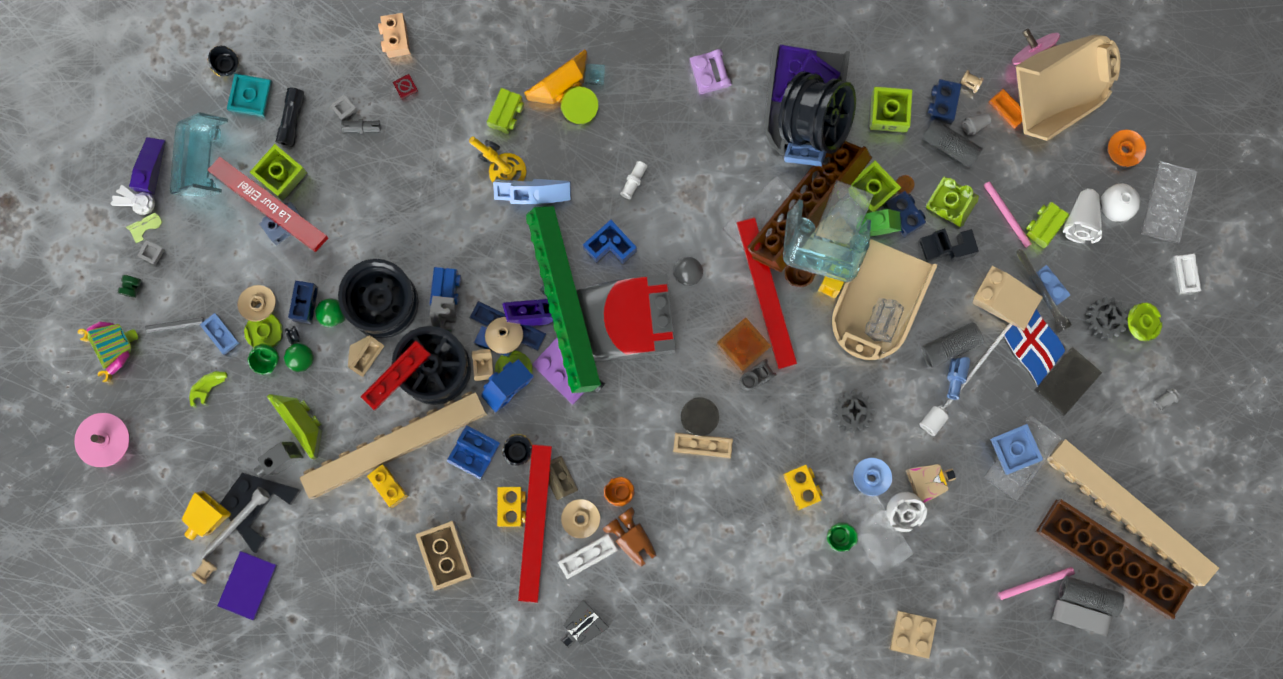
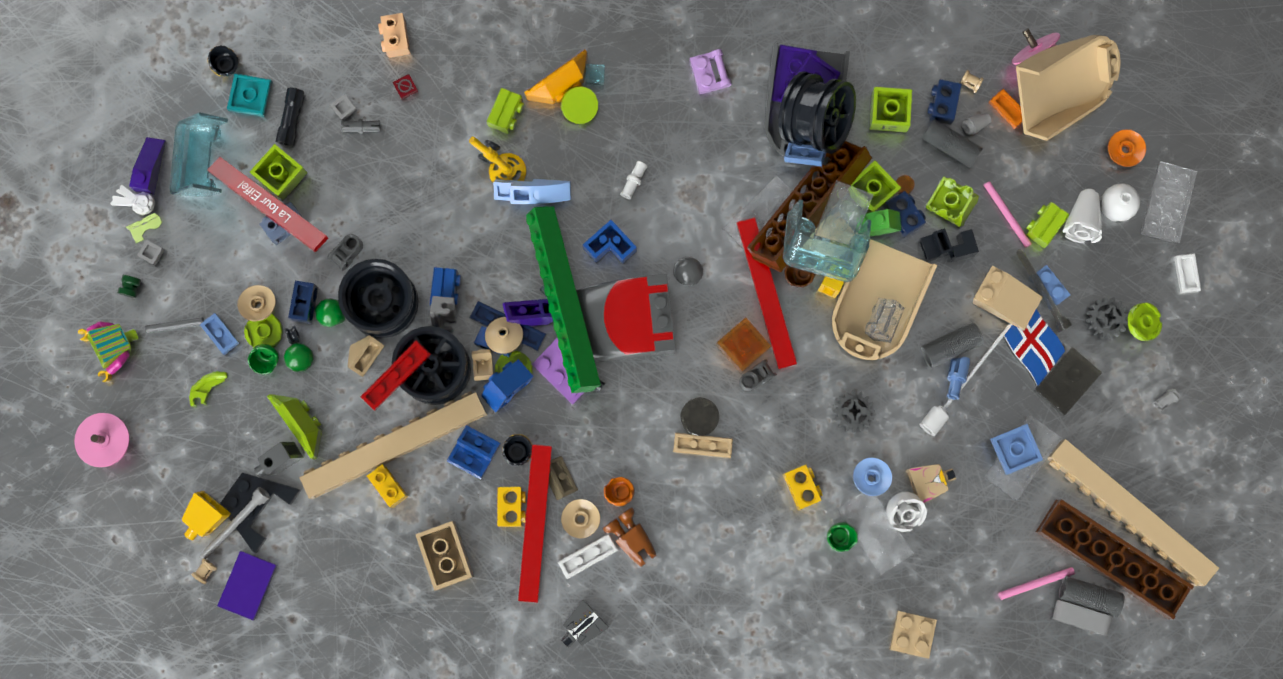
(345, 252): none -> dark grey piece

